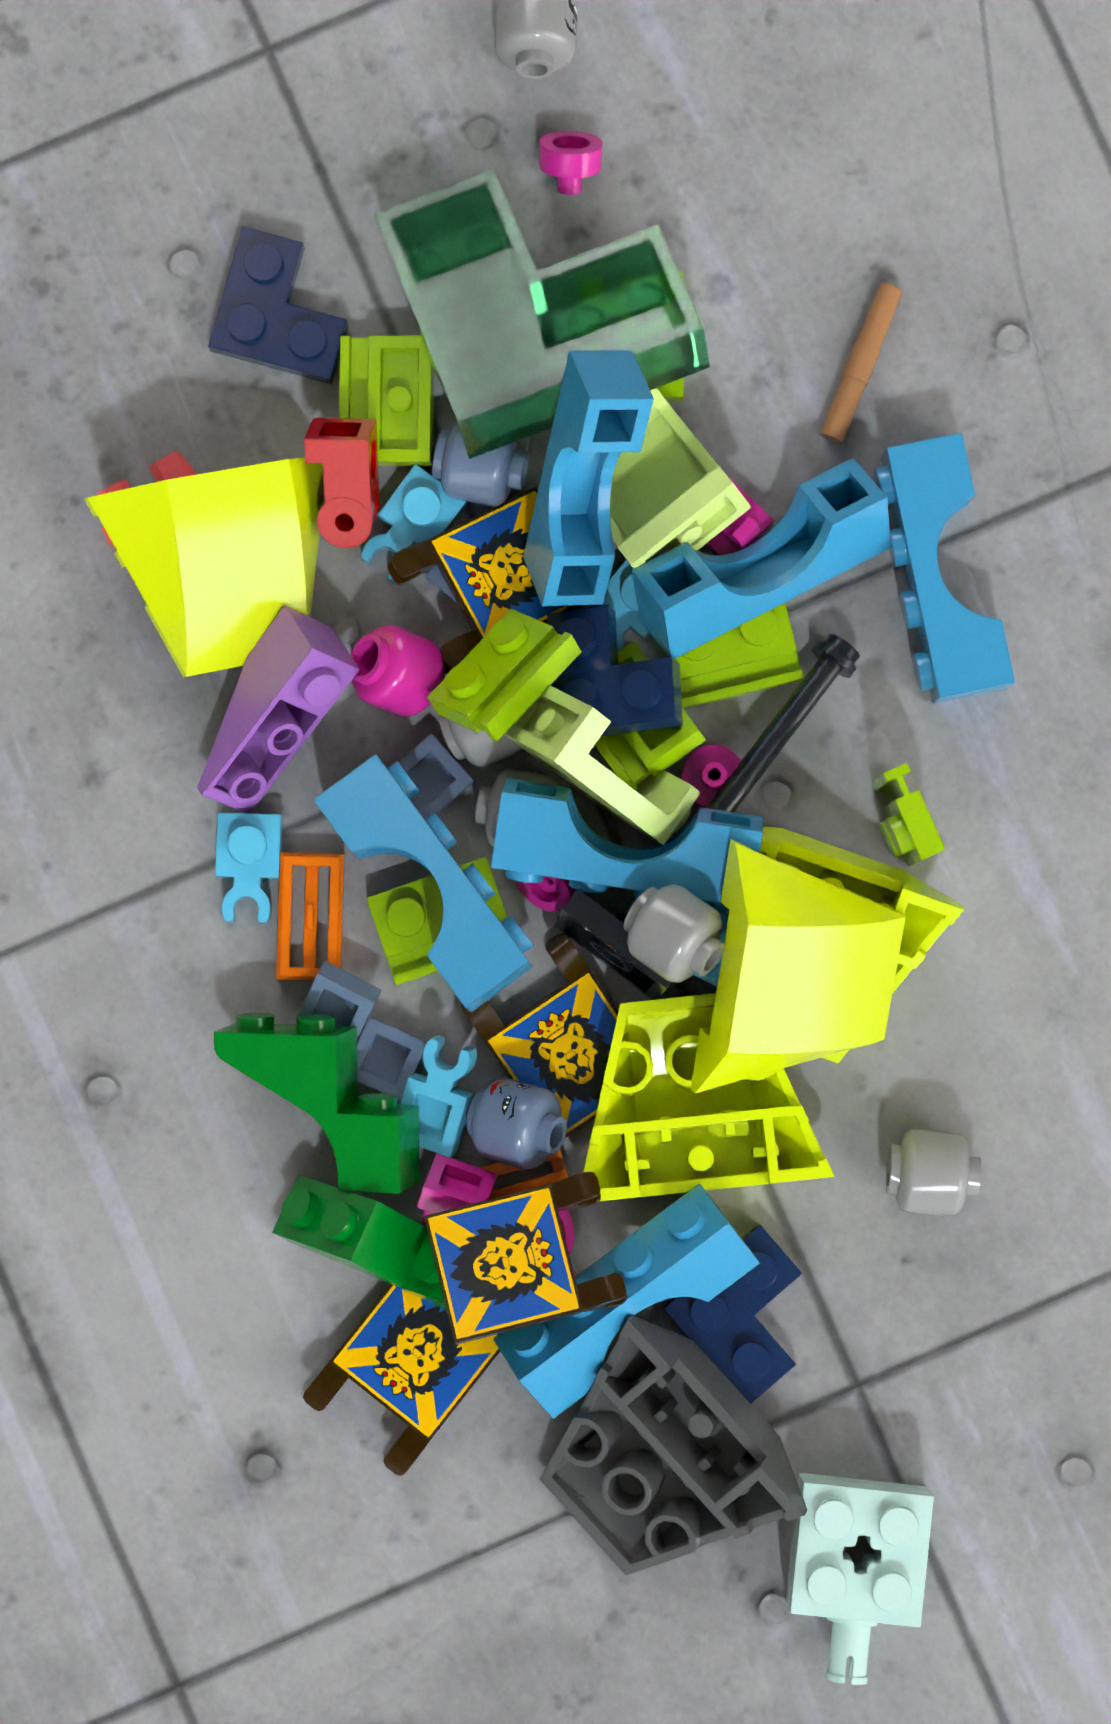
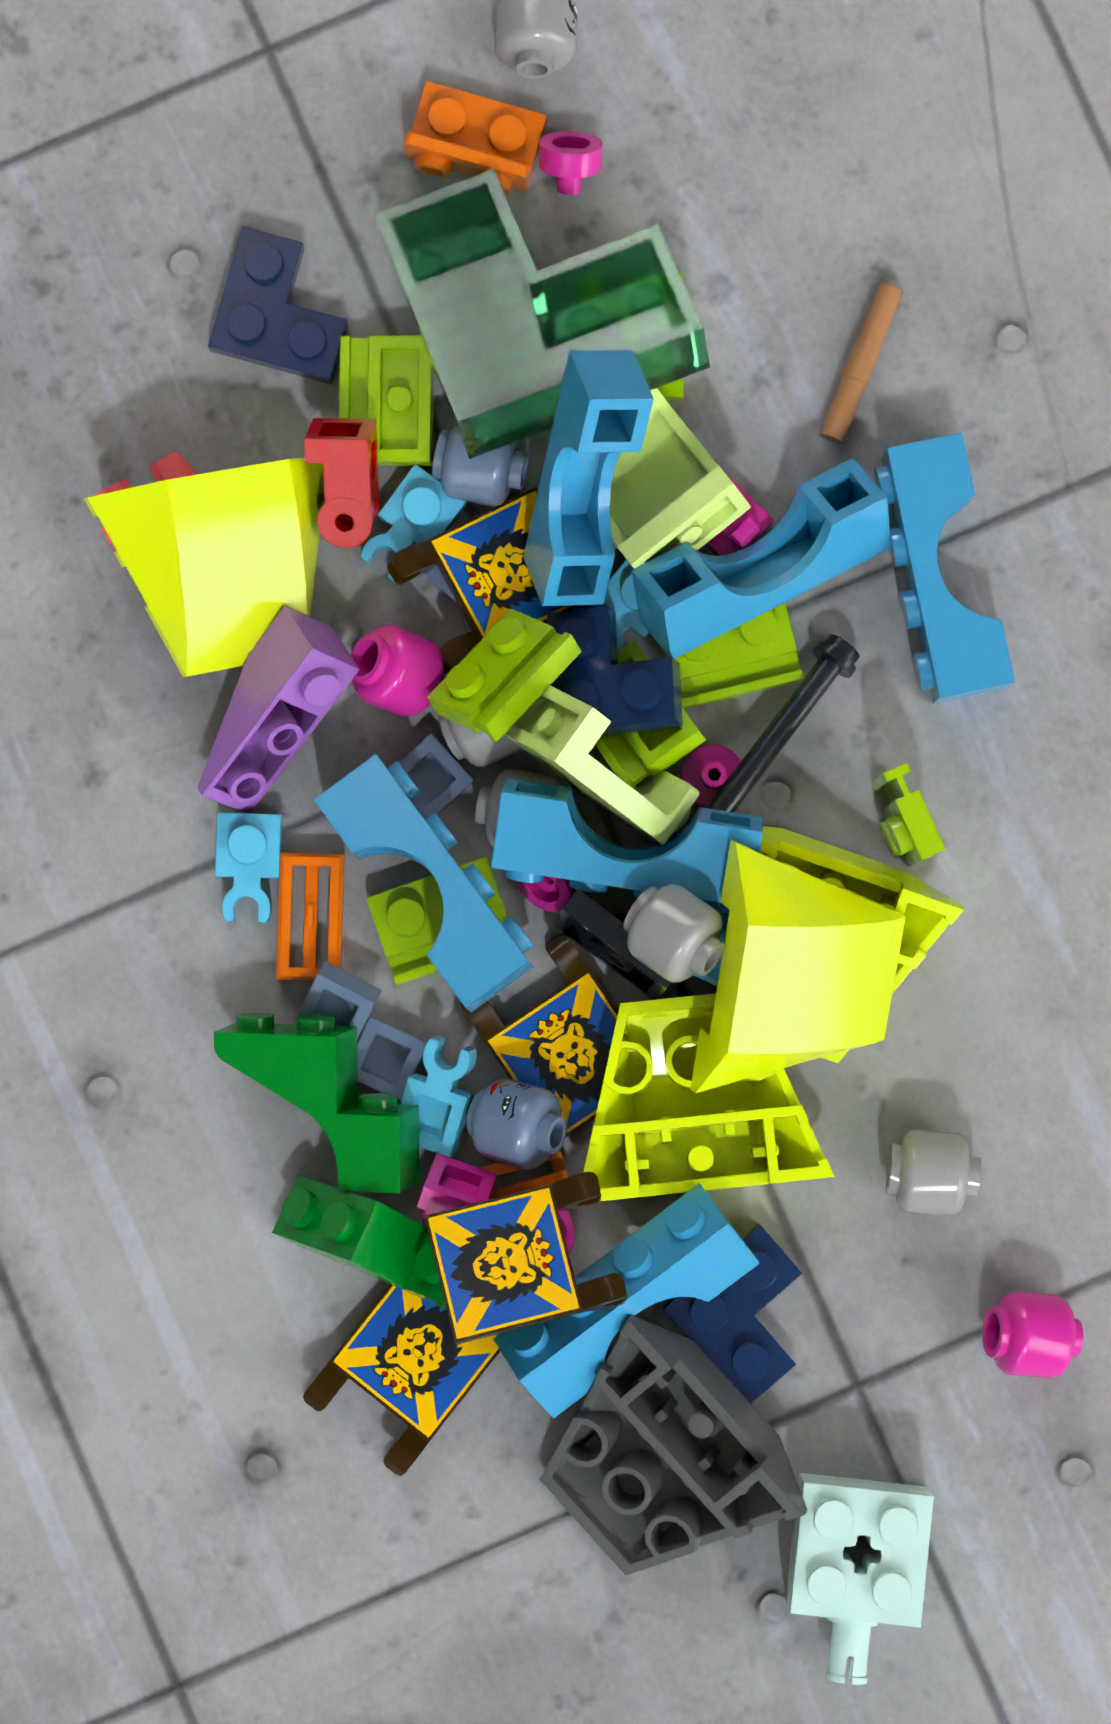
(474, 135): none -> orange bracket
(1032, 1334): none -> dark pink head

